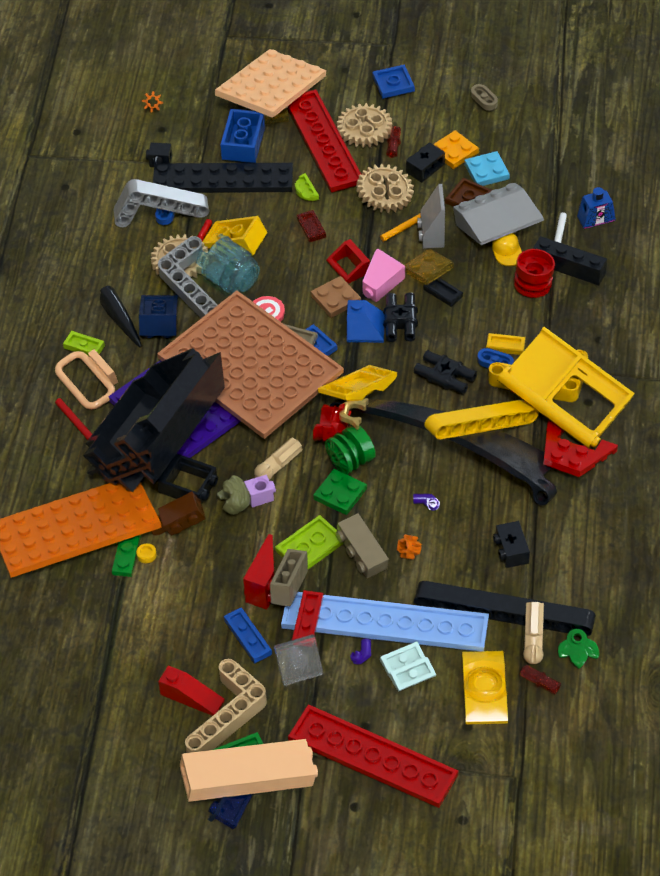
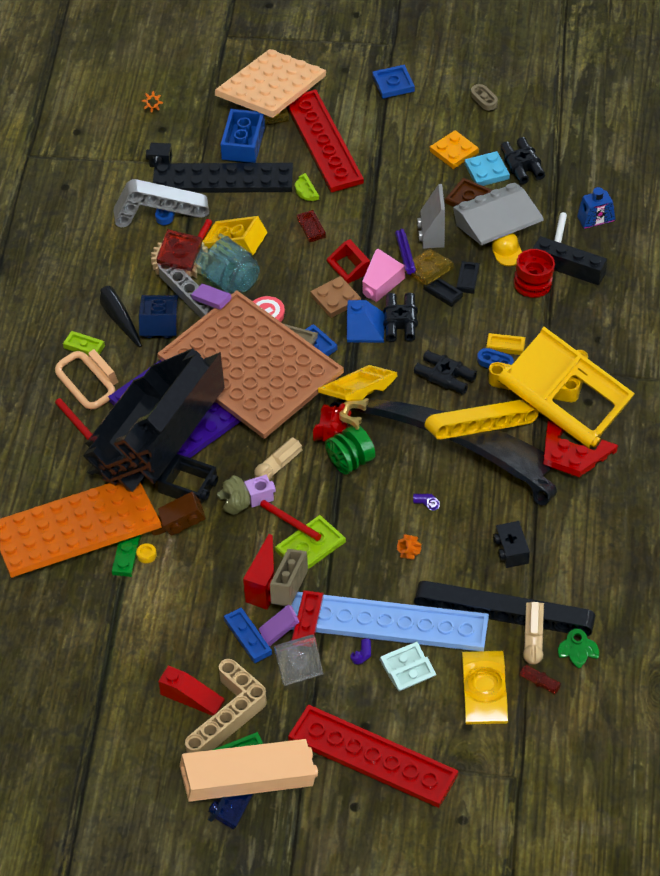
(179, 250): none -> clear red plate
(211, 296): none -> medium lavender tile
(279, 625): none -> medium lavender tile
(290, 520): none -> red bar
(340, 491): green plate -> none
(362, 546): dark tan brick -> none
(364, 125): tan gear -> none
(373, 190): tan gear -> none
(393, 142): clear red axle -> none
(400, 228): light orange bar -> none
(405, 251): none -> dark purple axle
(425, 162): black brick -> none
(468, 277): none -> black tile
(522, 160): none -> black pin

